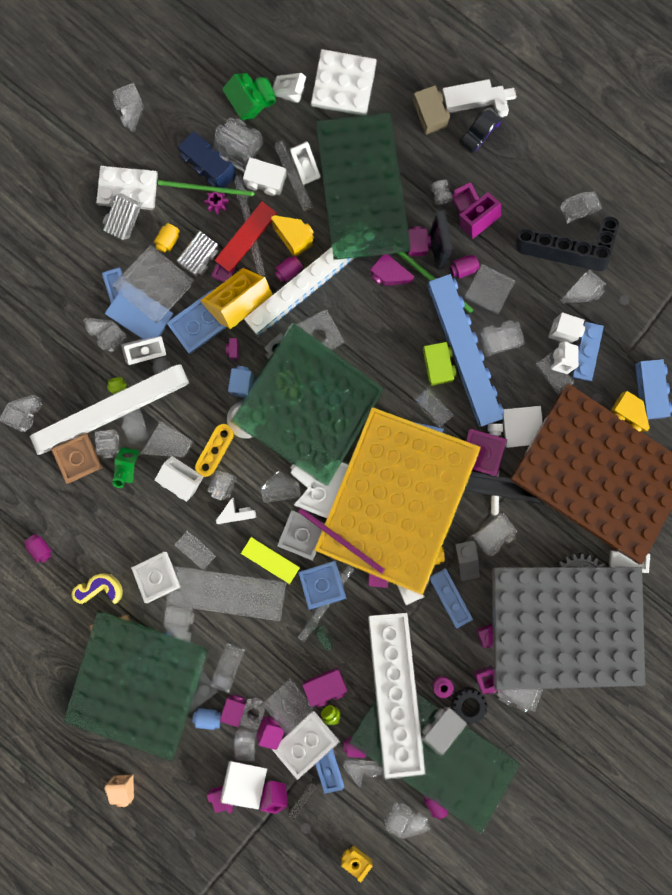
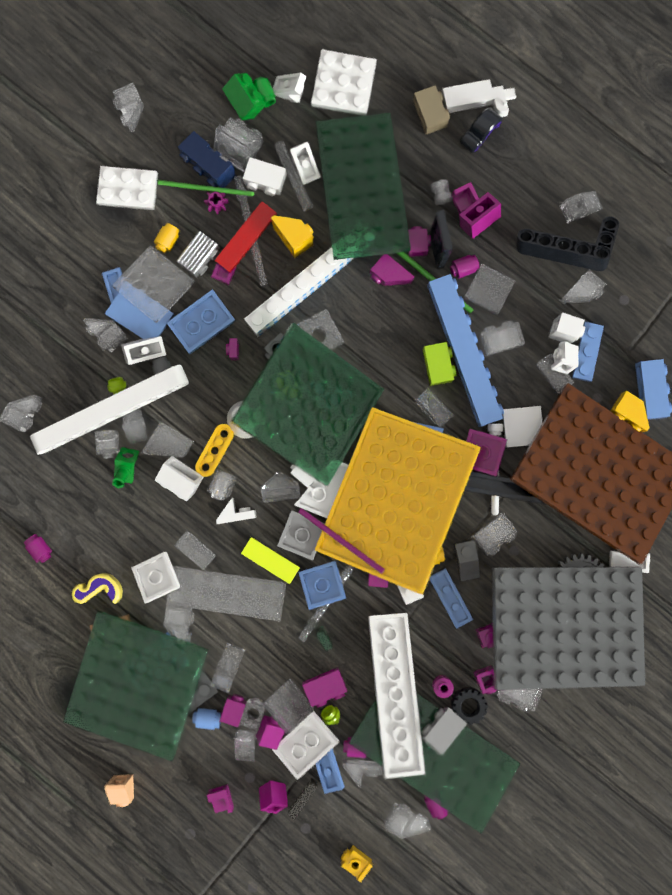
(76, 458): medium nougat plate -> none
(121, 216): light grey brick -> none
(237, 297): yellow slope -> none
(240, 381): medium blue brick -> none
(243, 785): white tile -> none
(288, 269): magenta brick -> none

